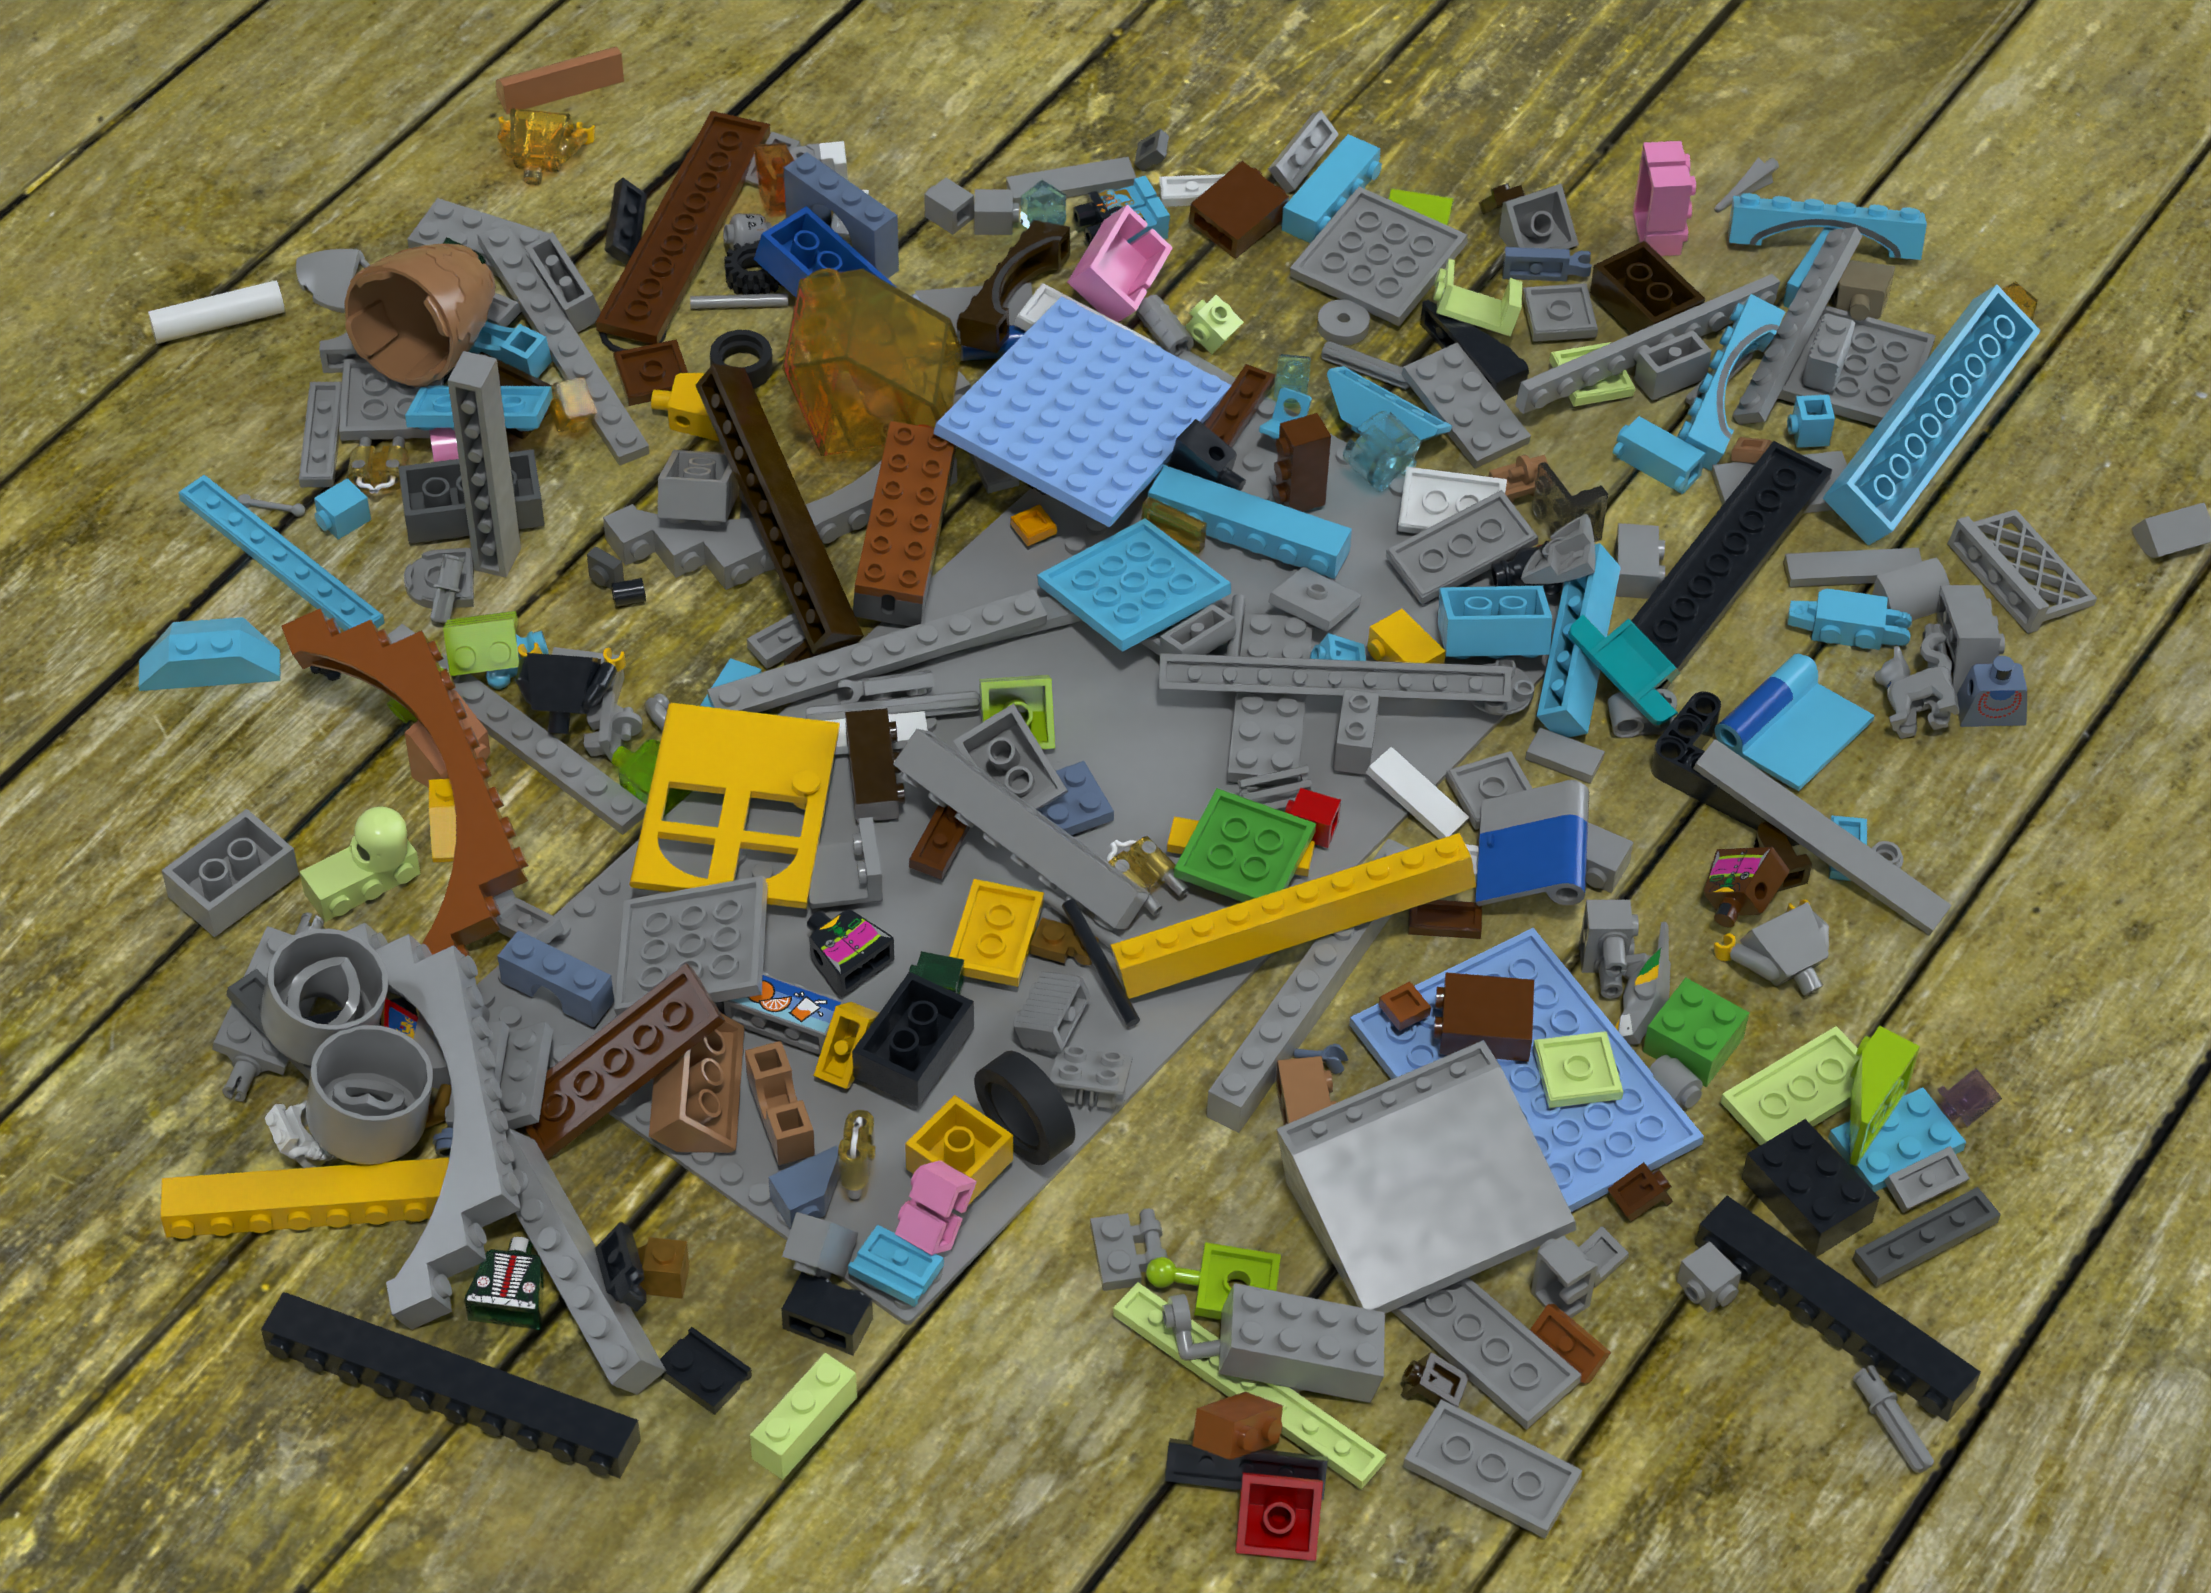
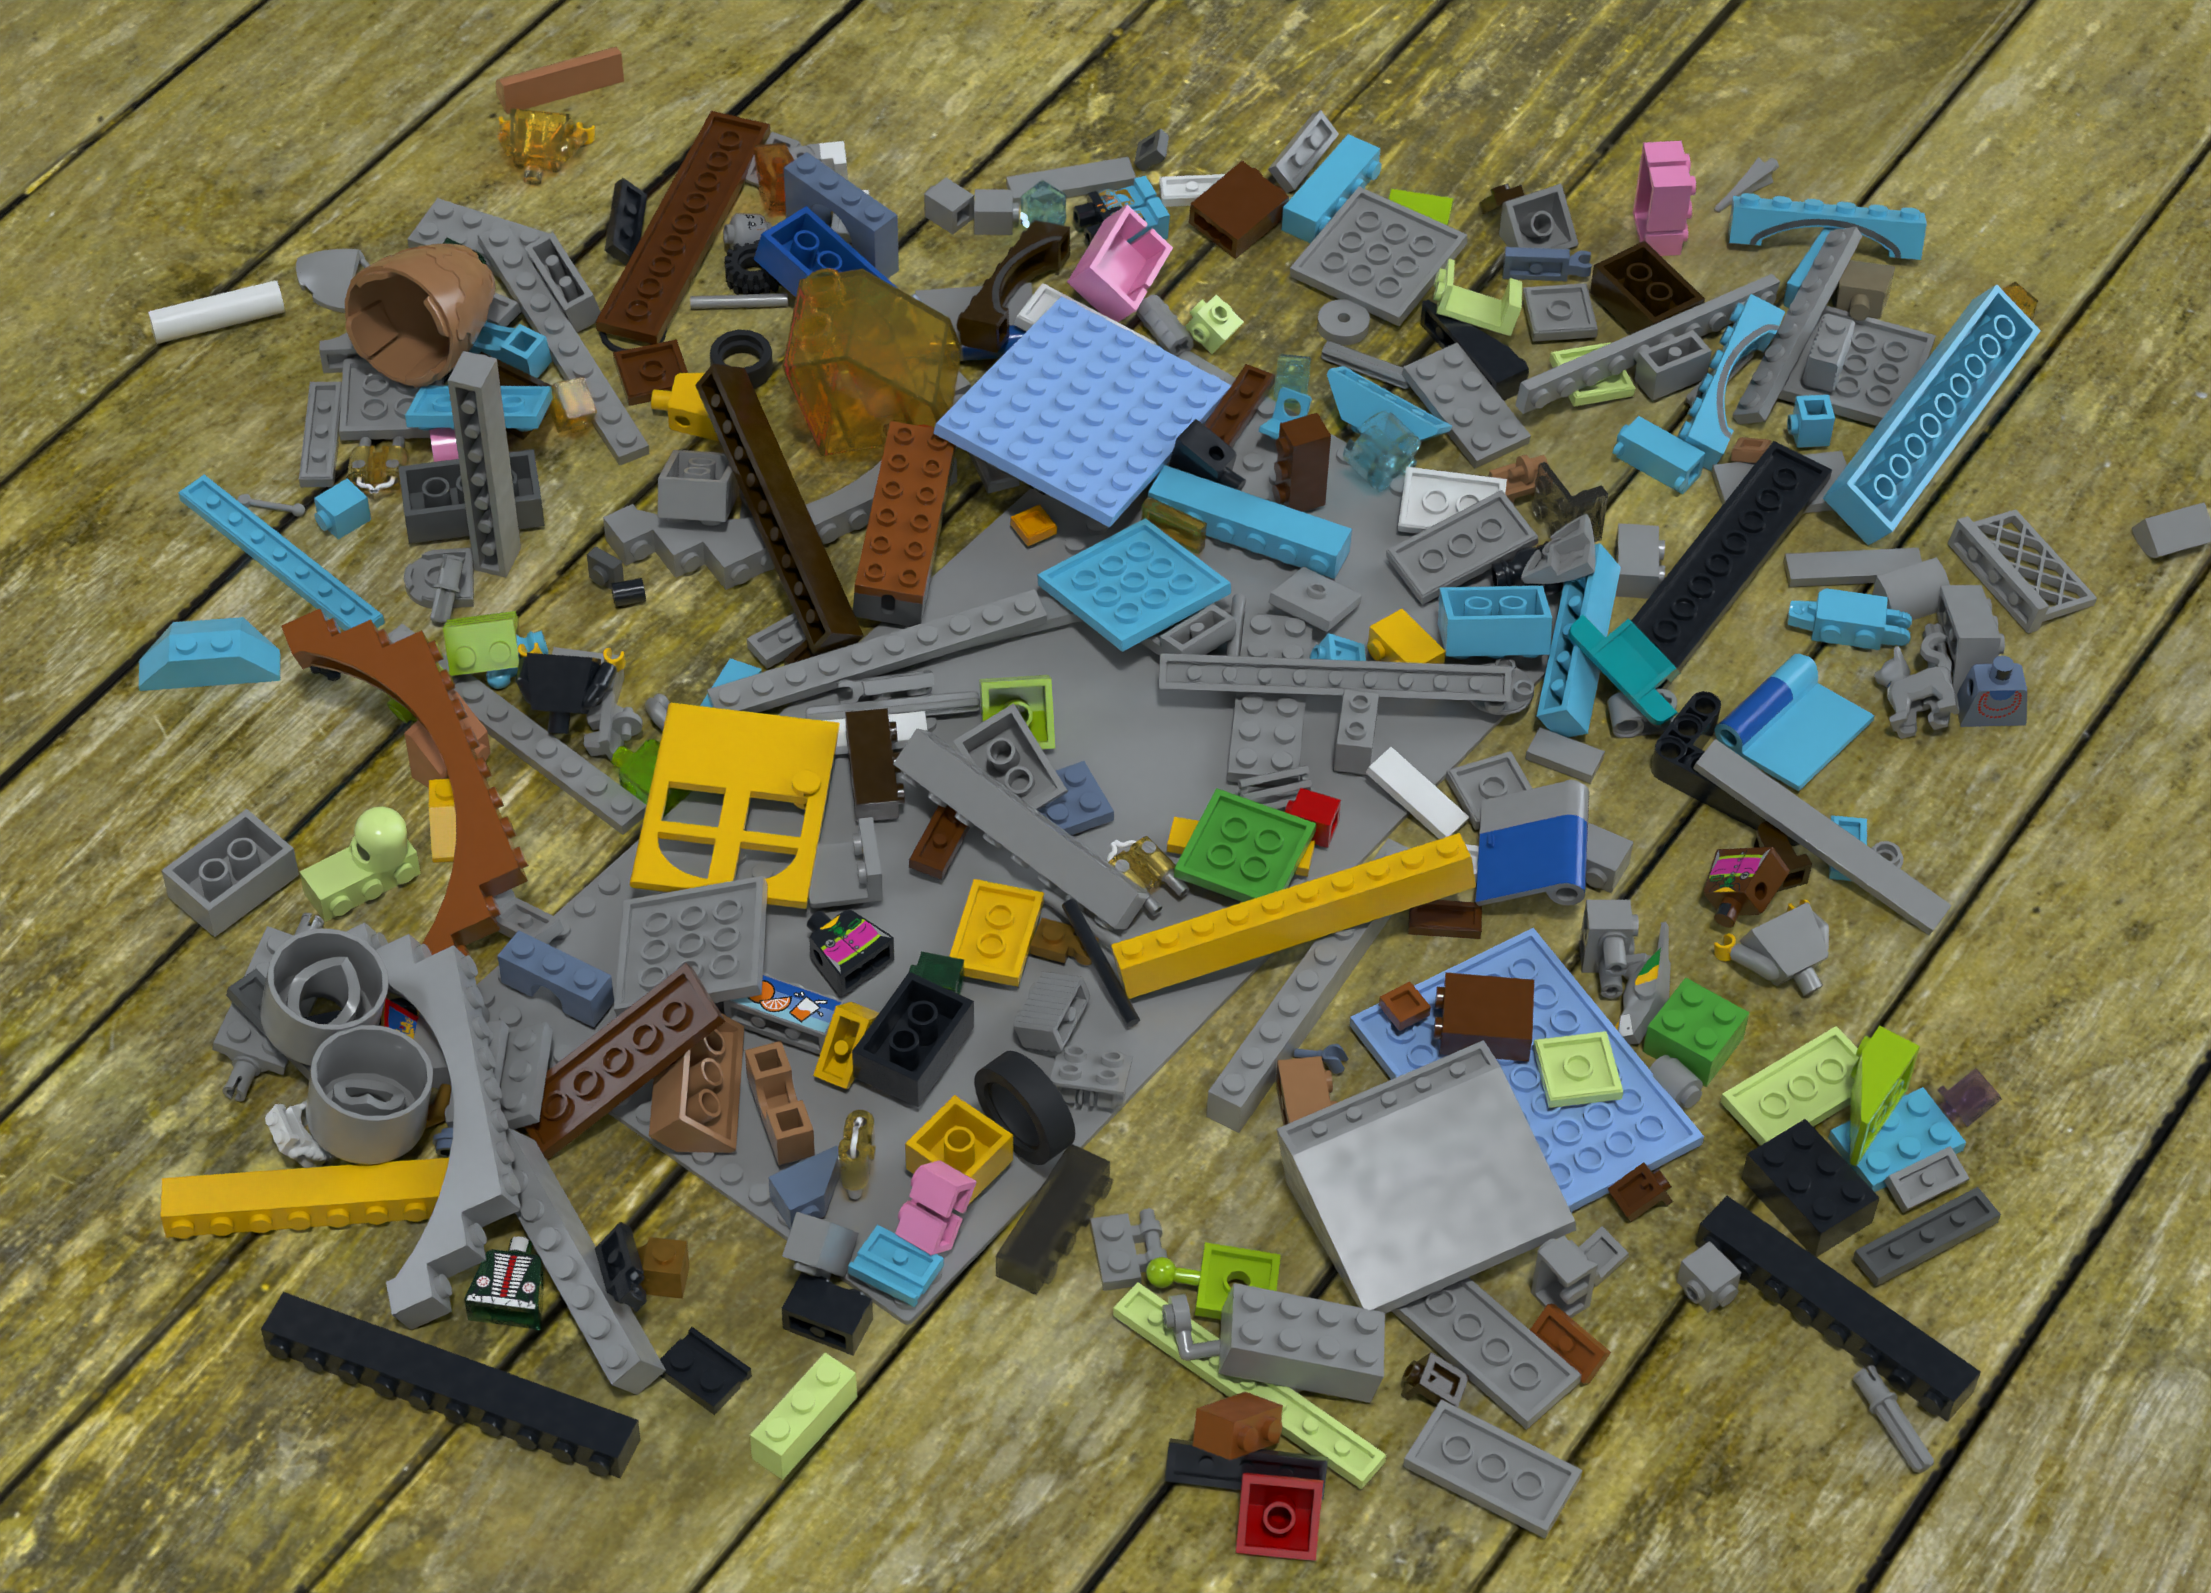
(1053, 1219): none -> clear smoke brick

